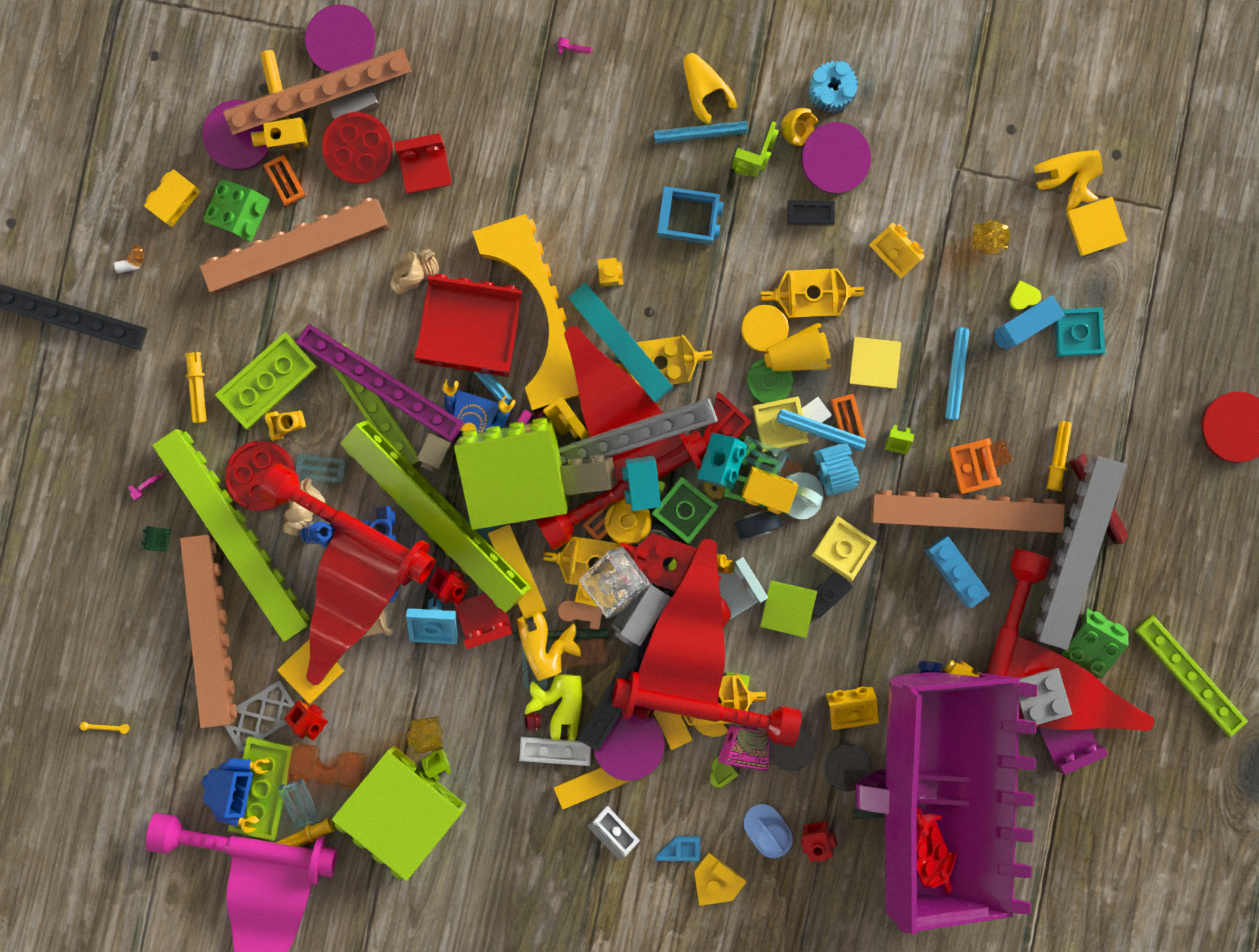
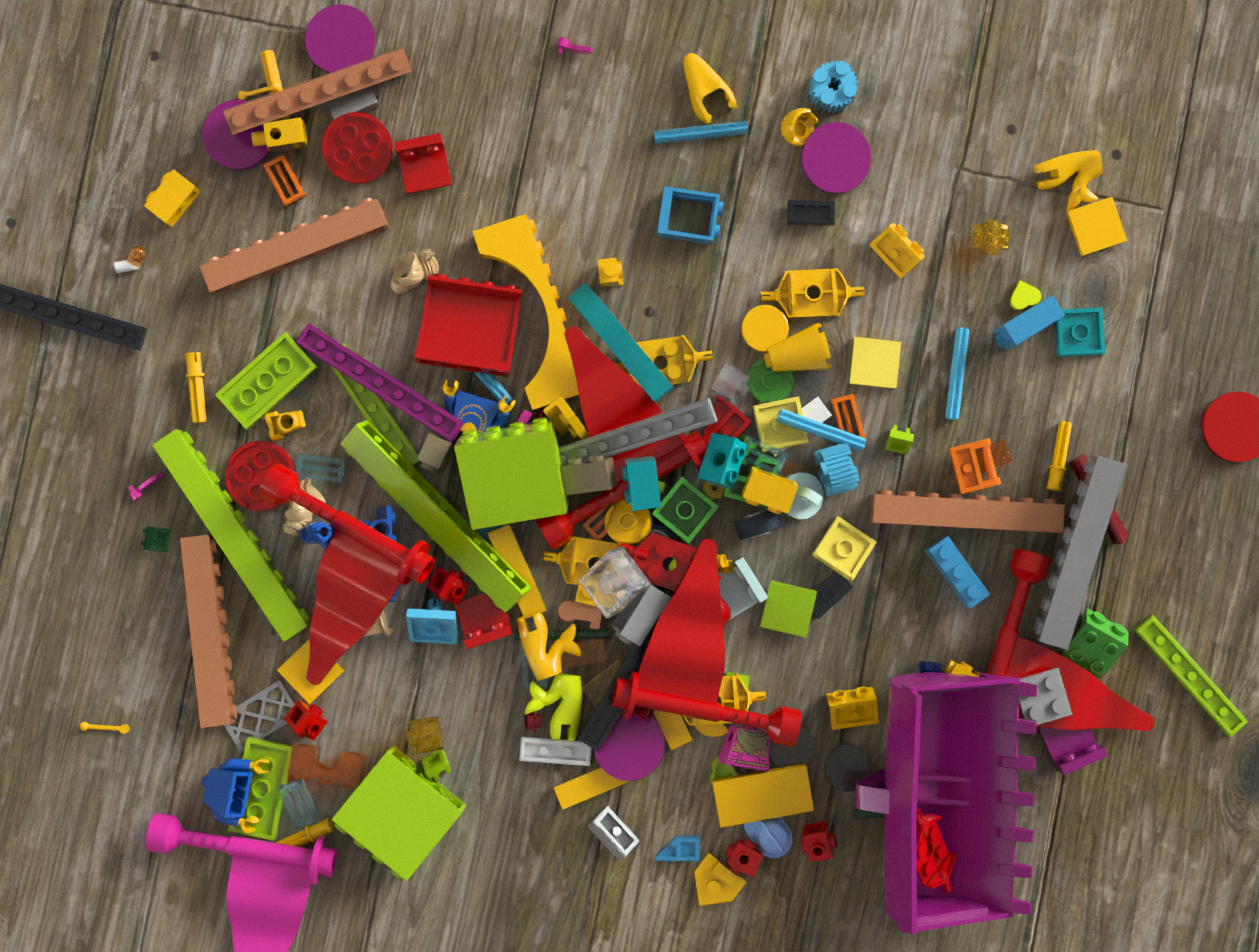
(236, 209): bright green bracket -> none
(243, 95): none -> yellow hinge
(731, 383): none -> clear brick
(748, 163): lime bracket -> none
(749, 863): none -> red brick
(763, 795): none -> yellow tile

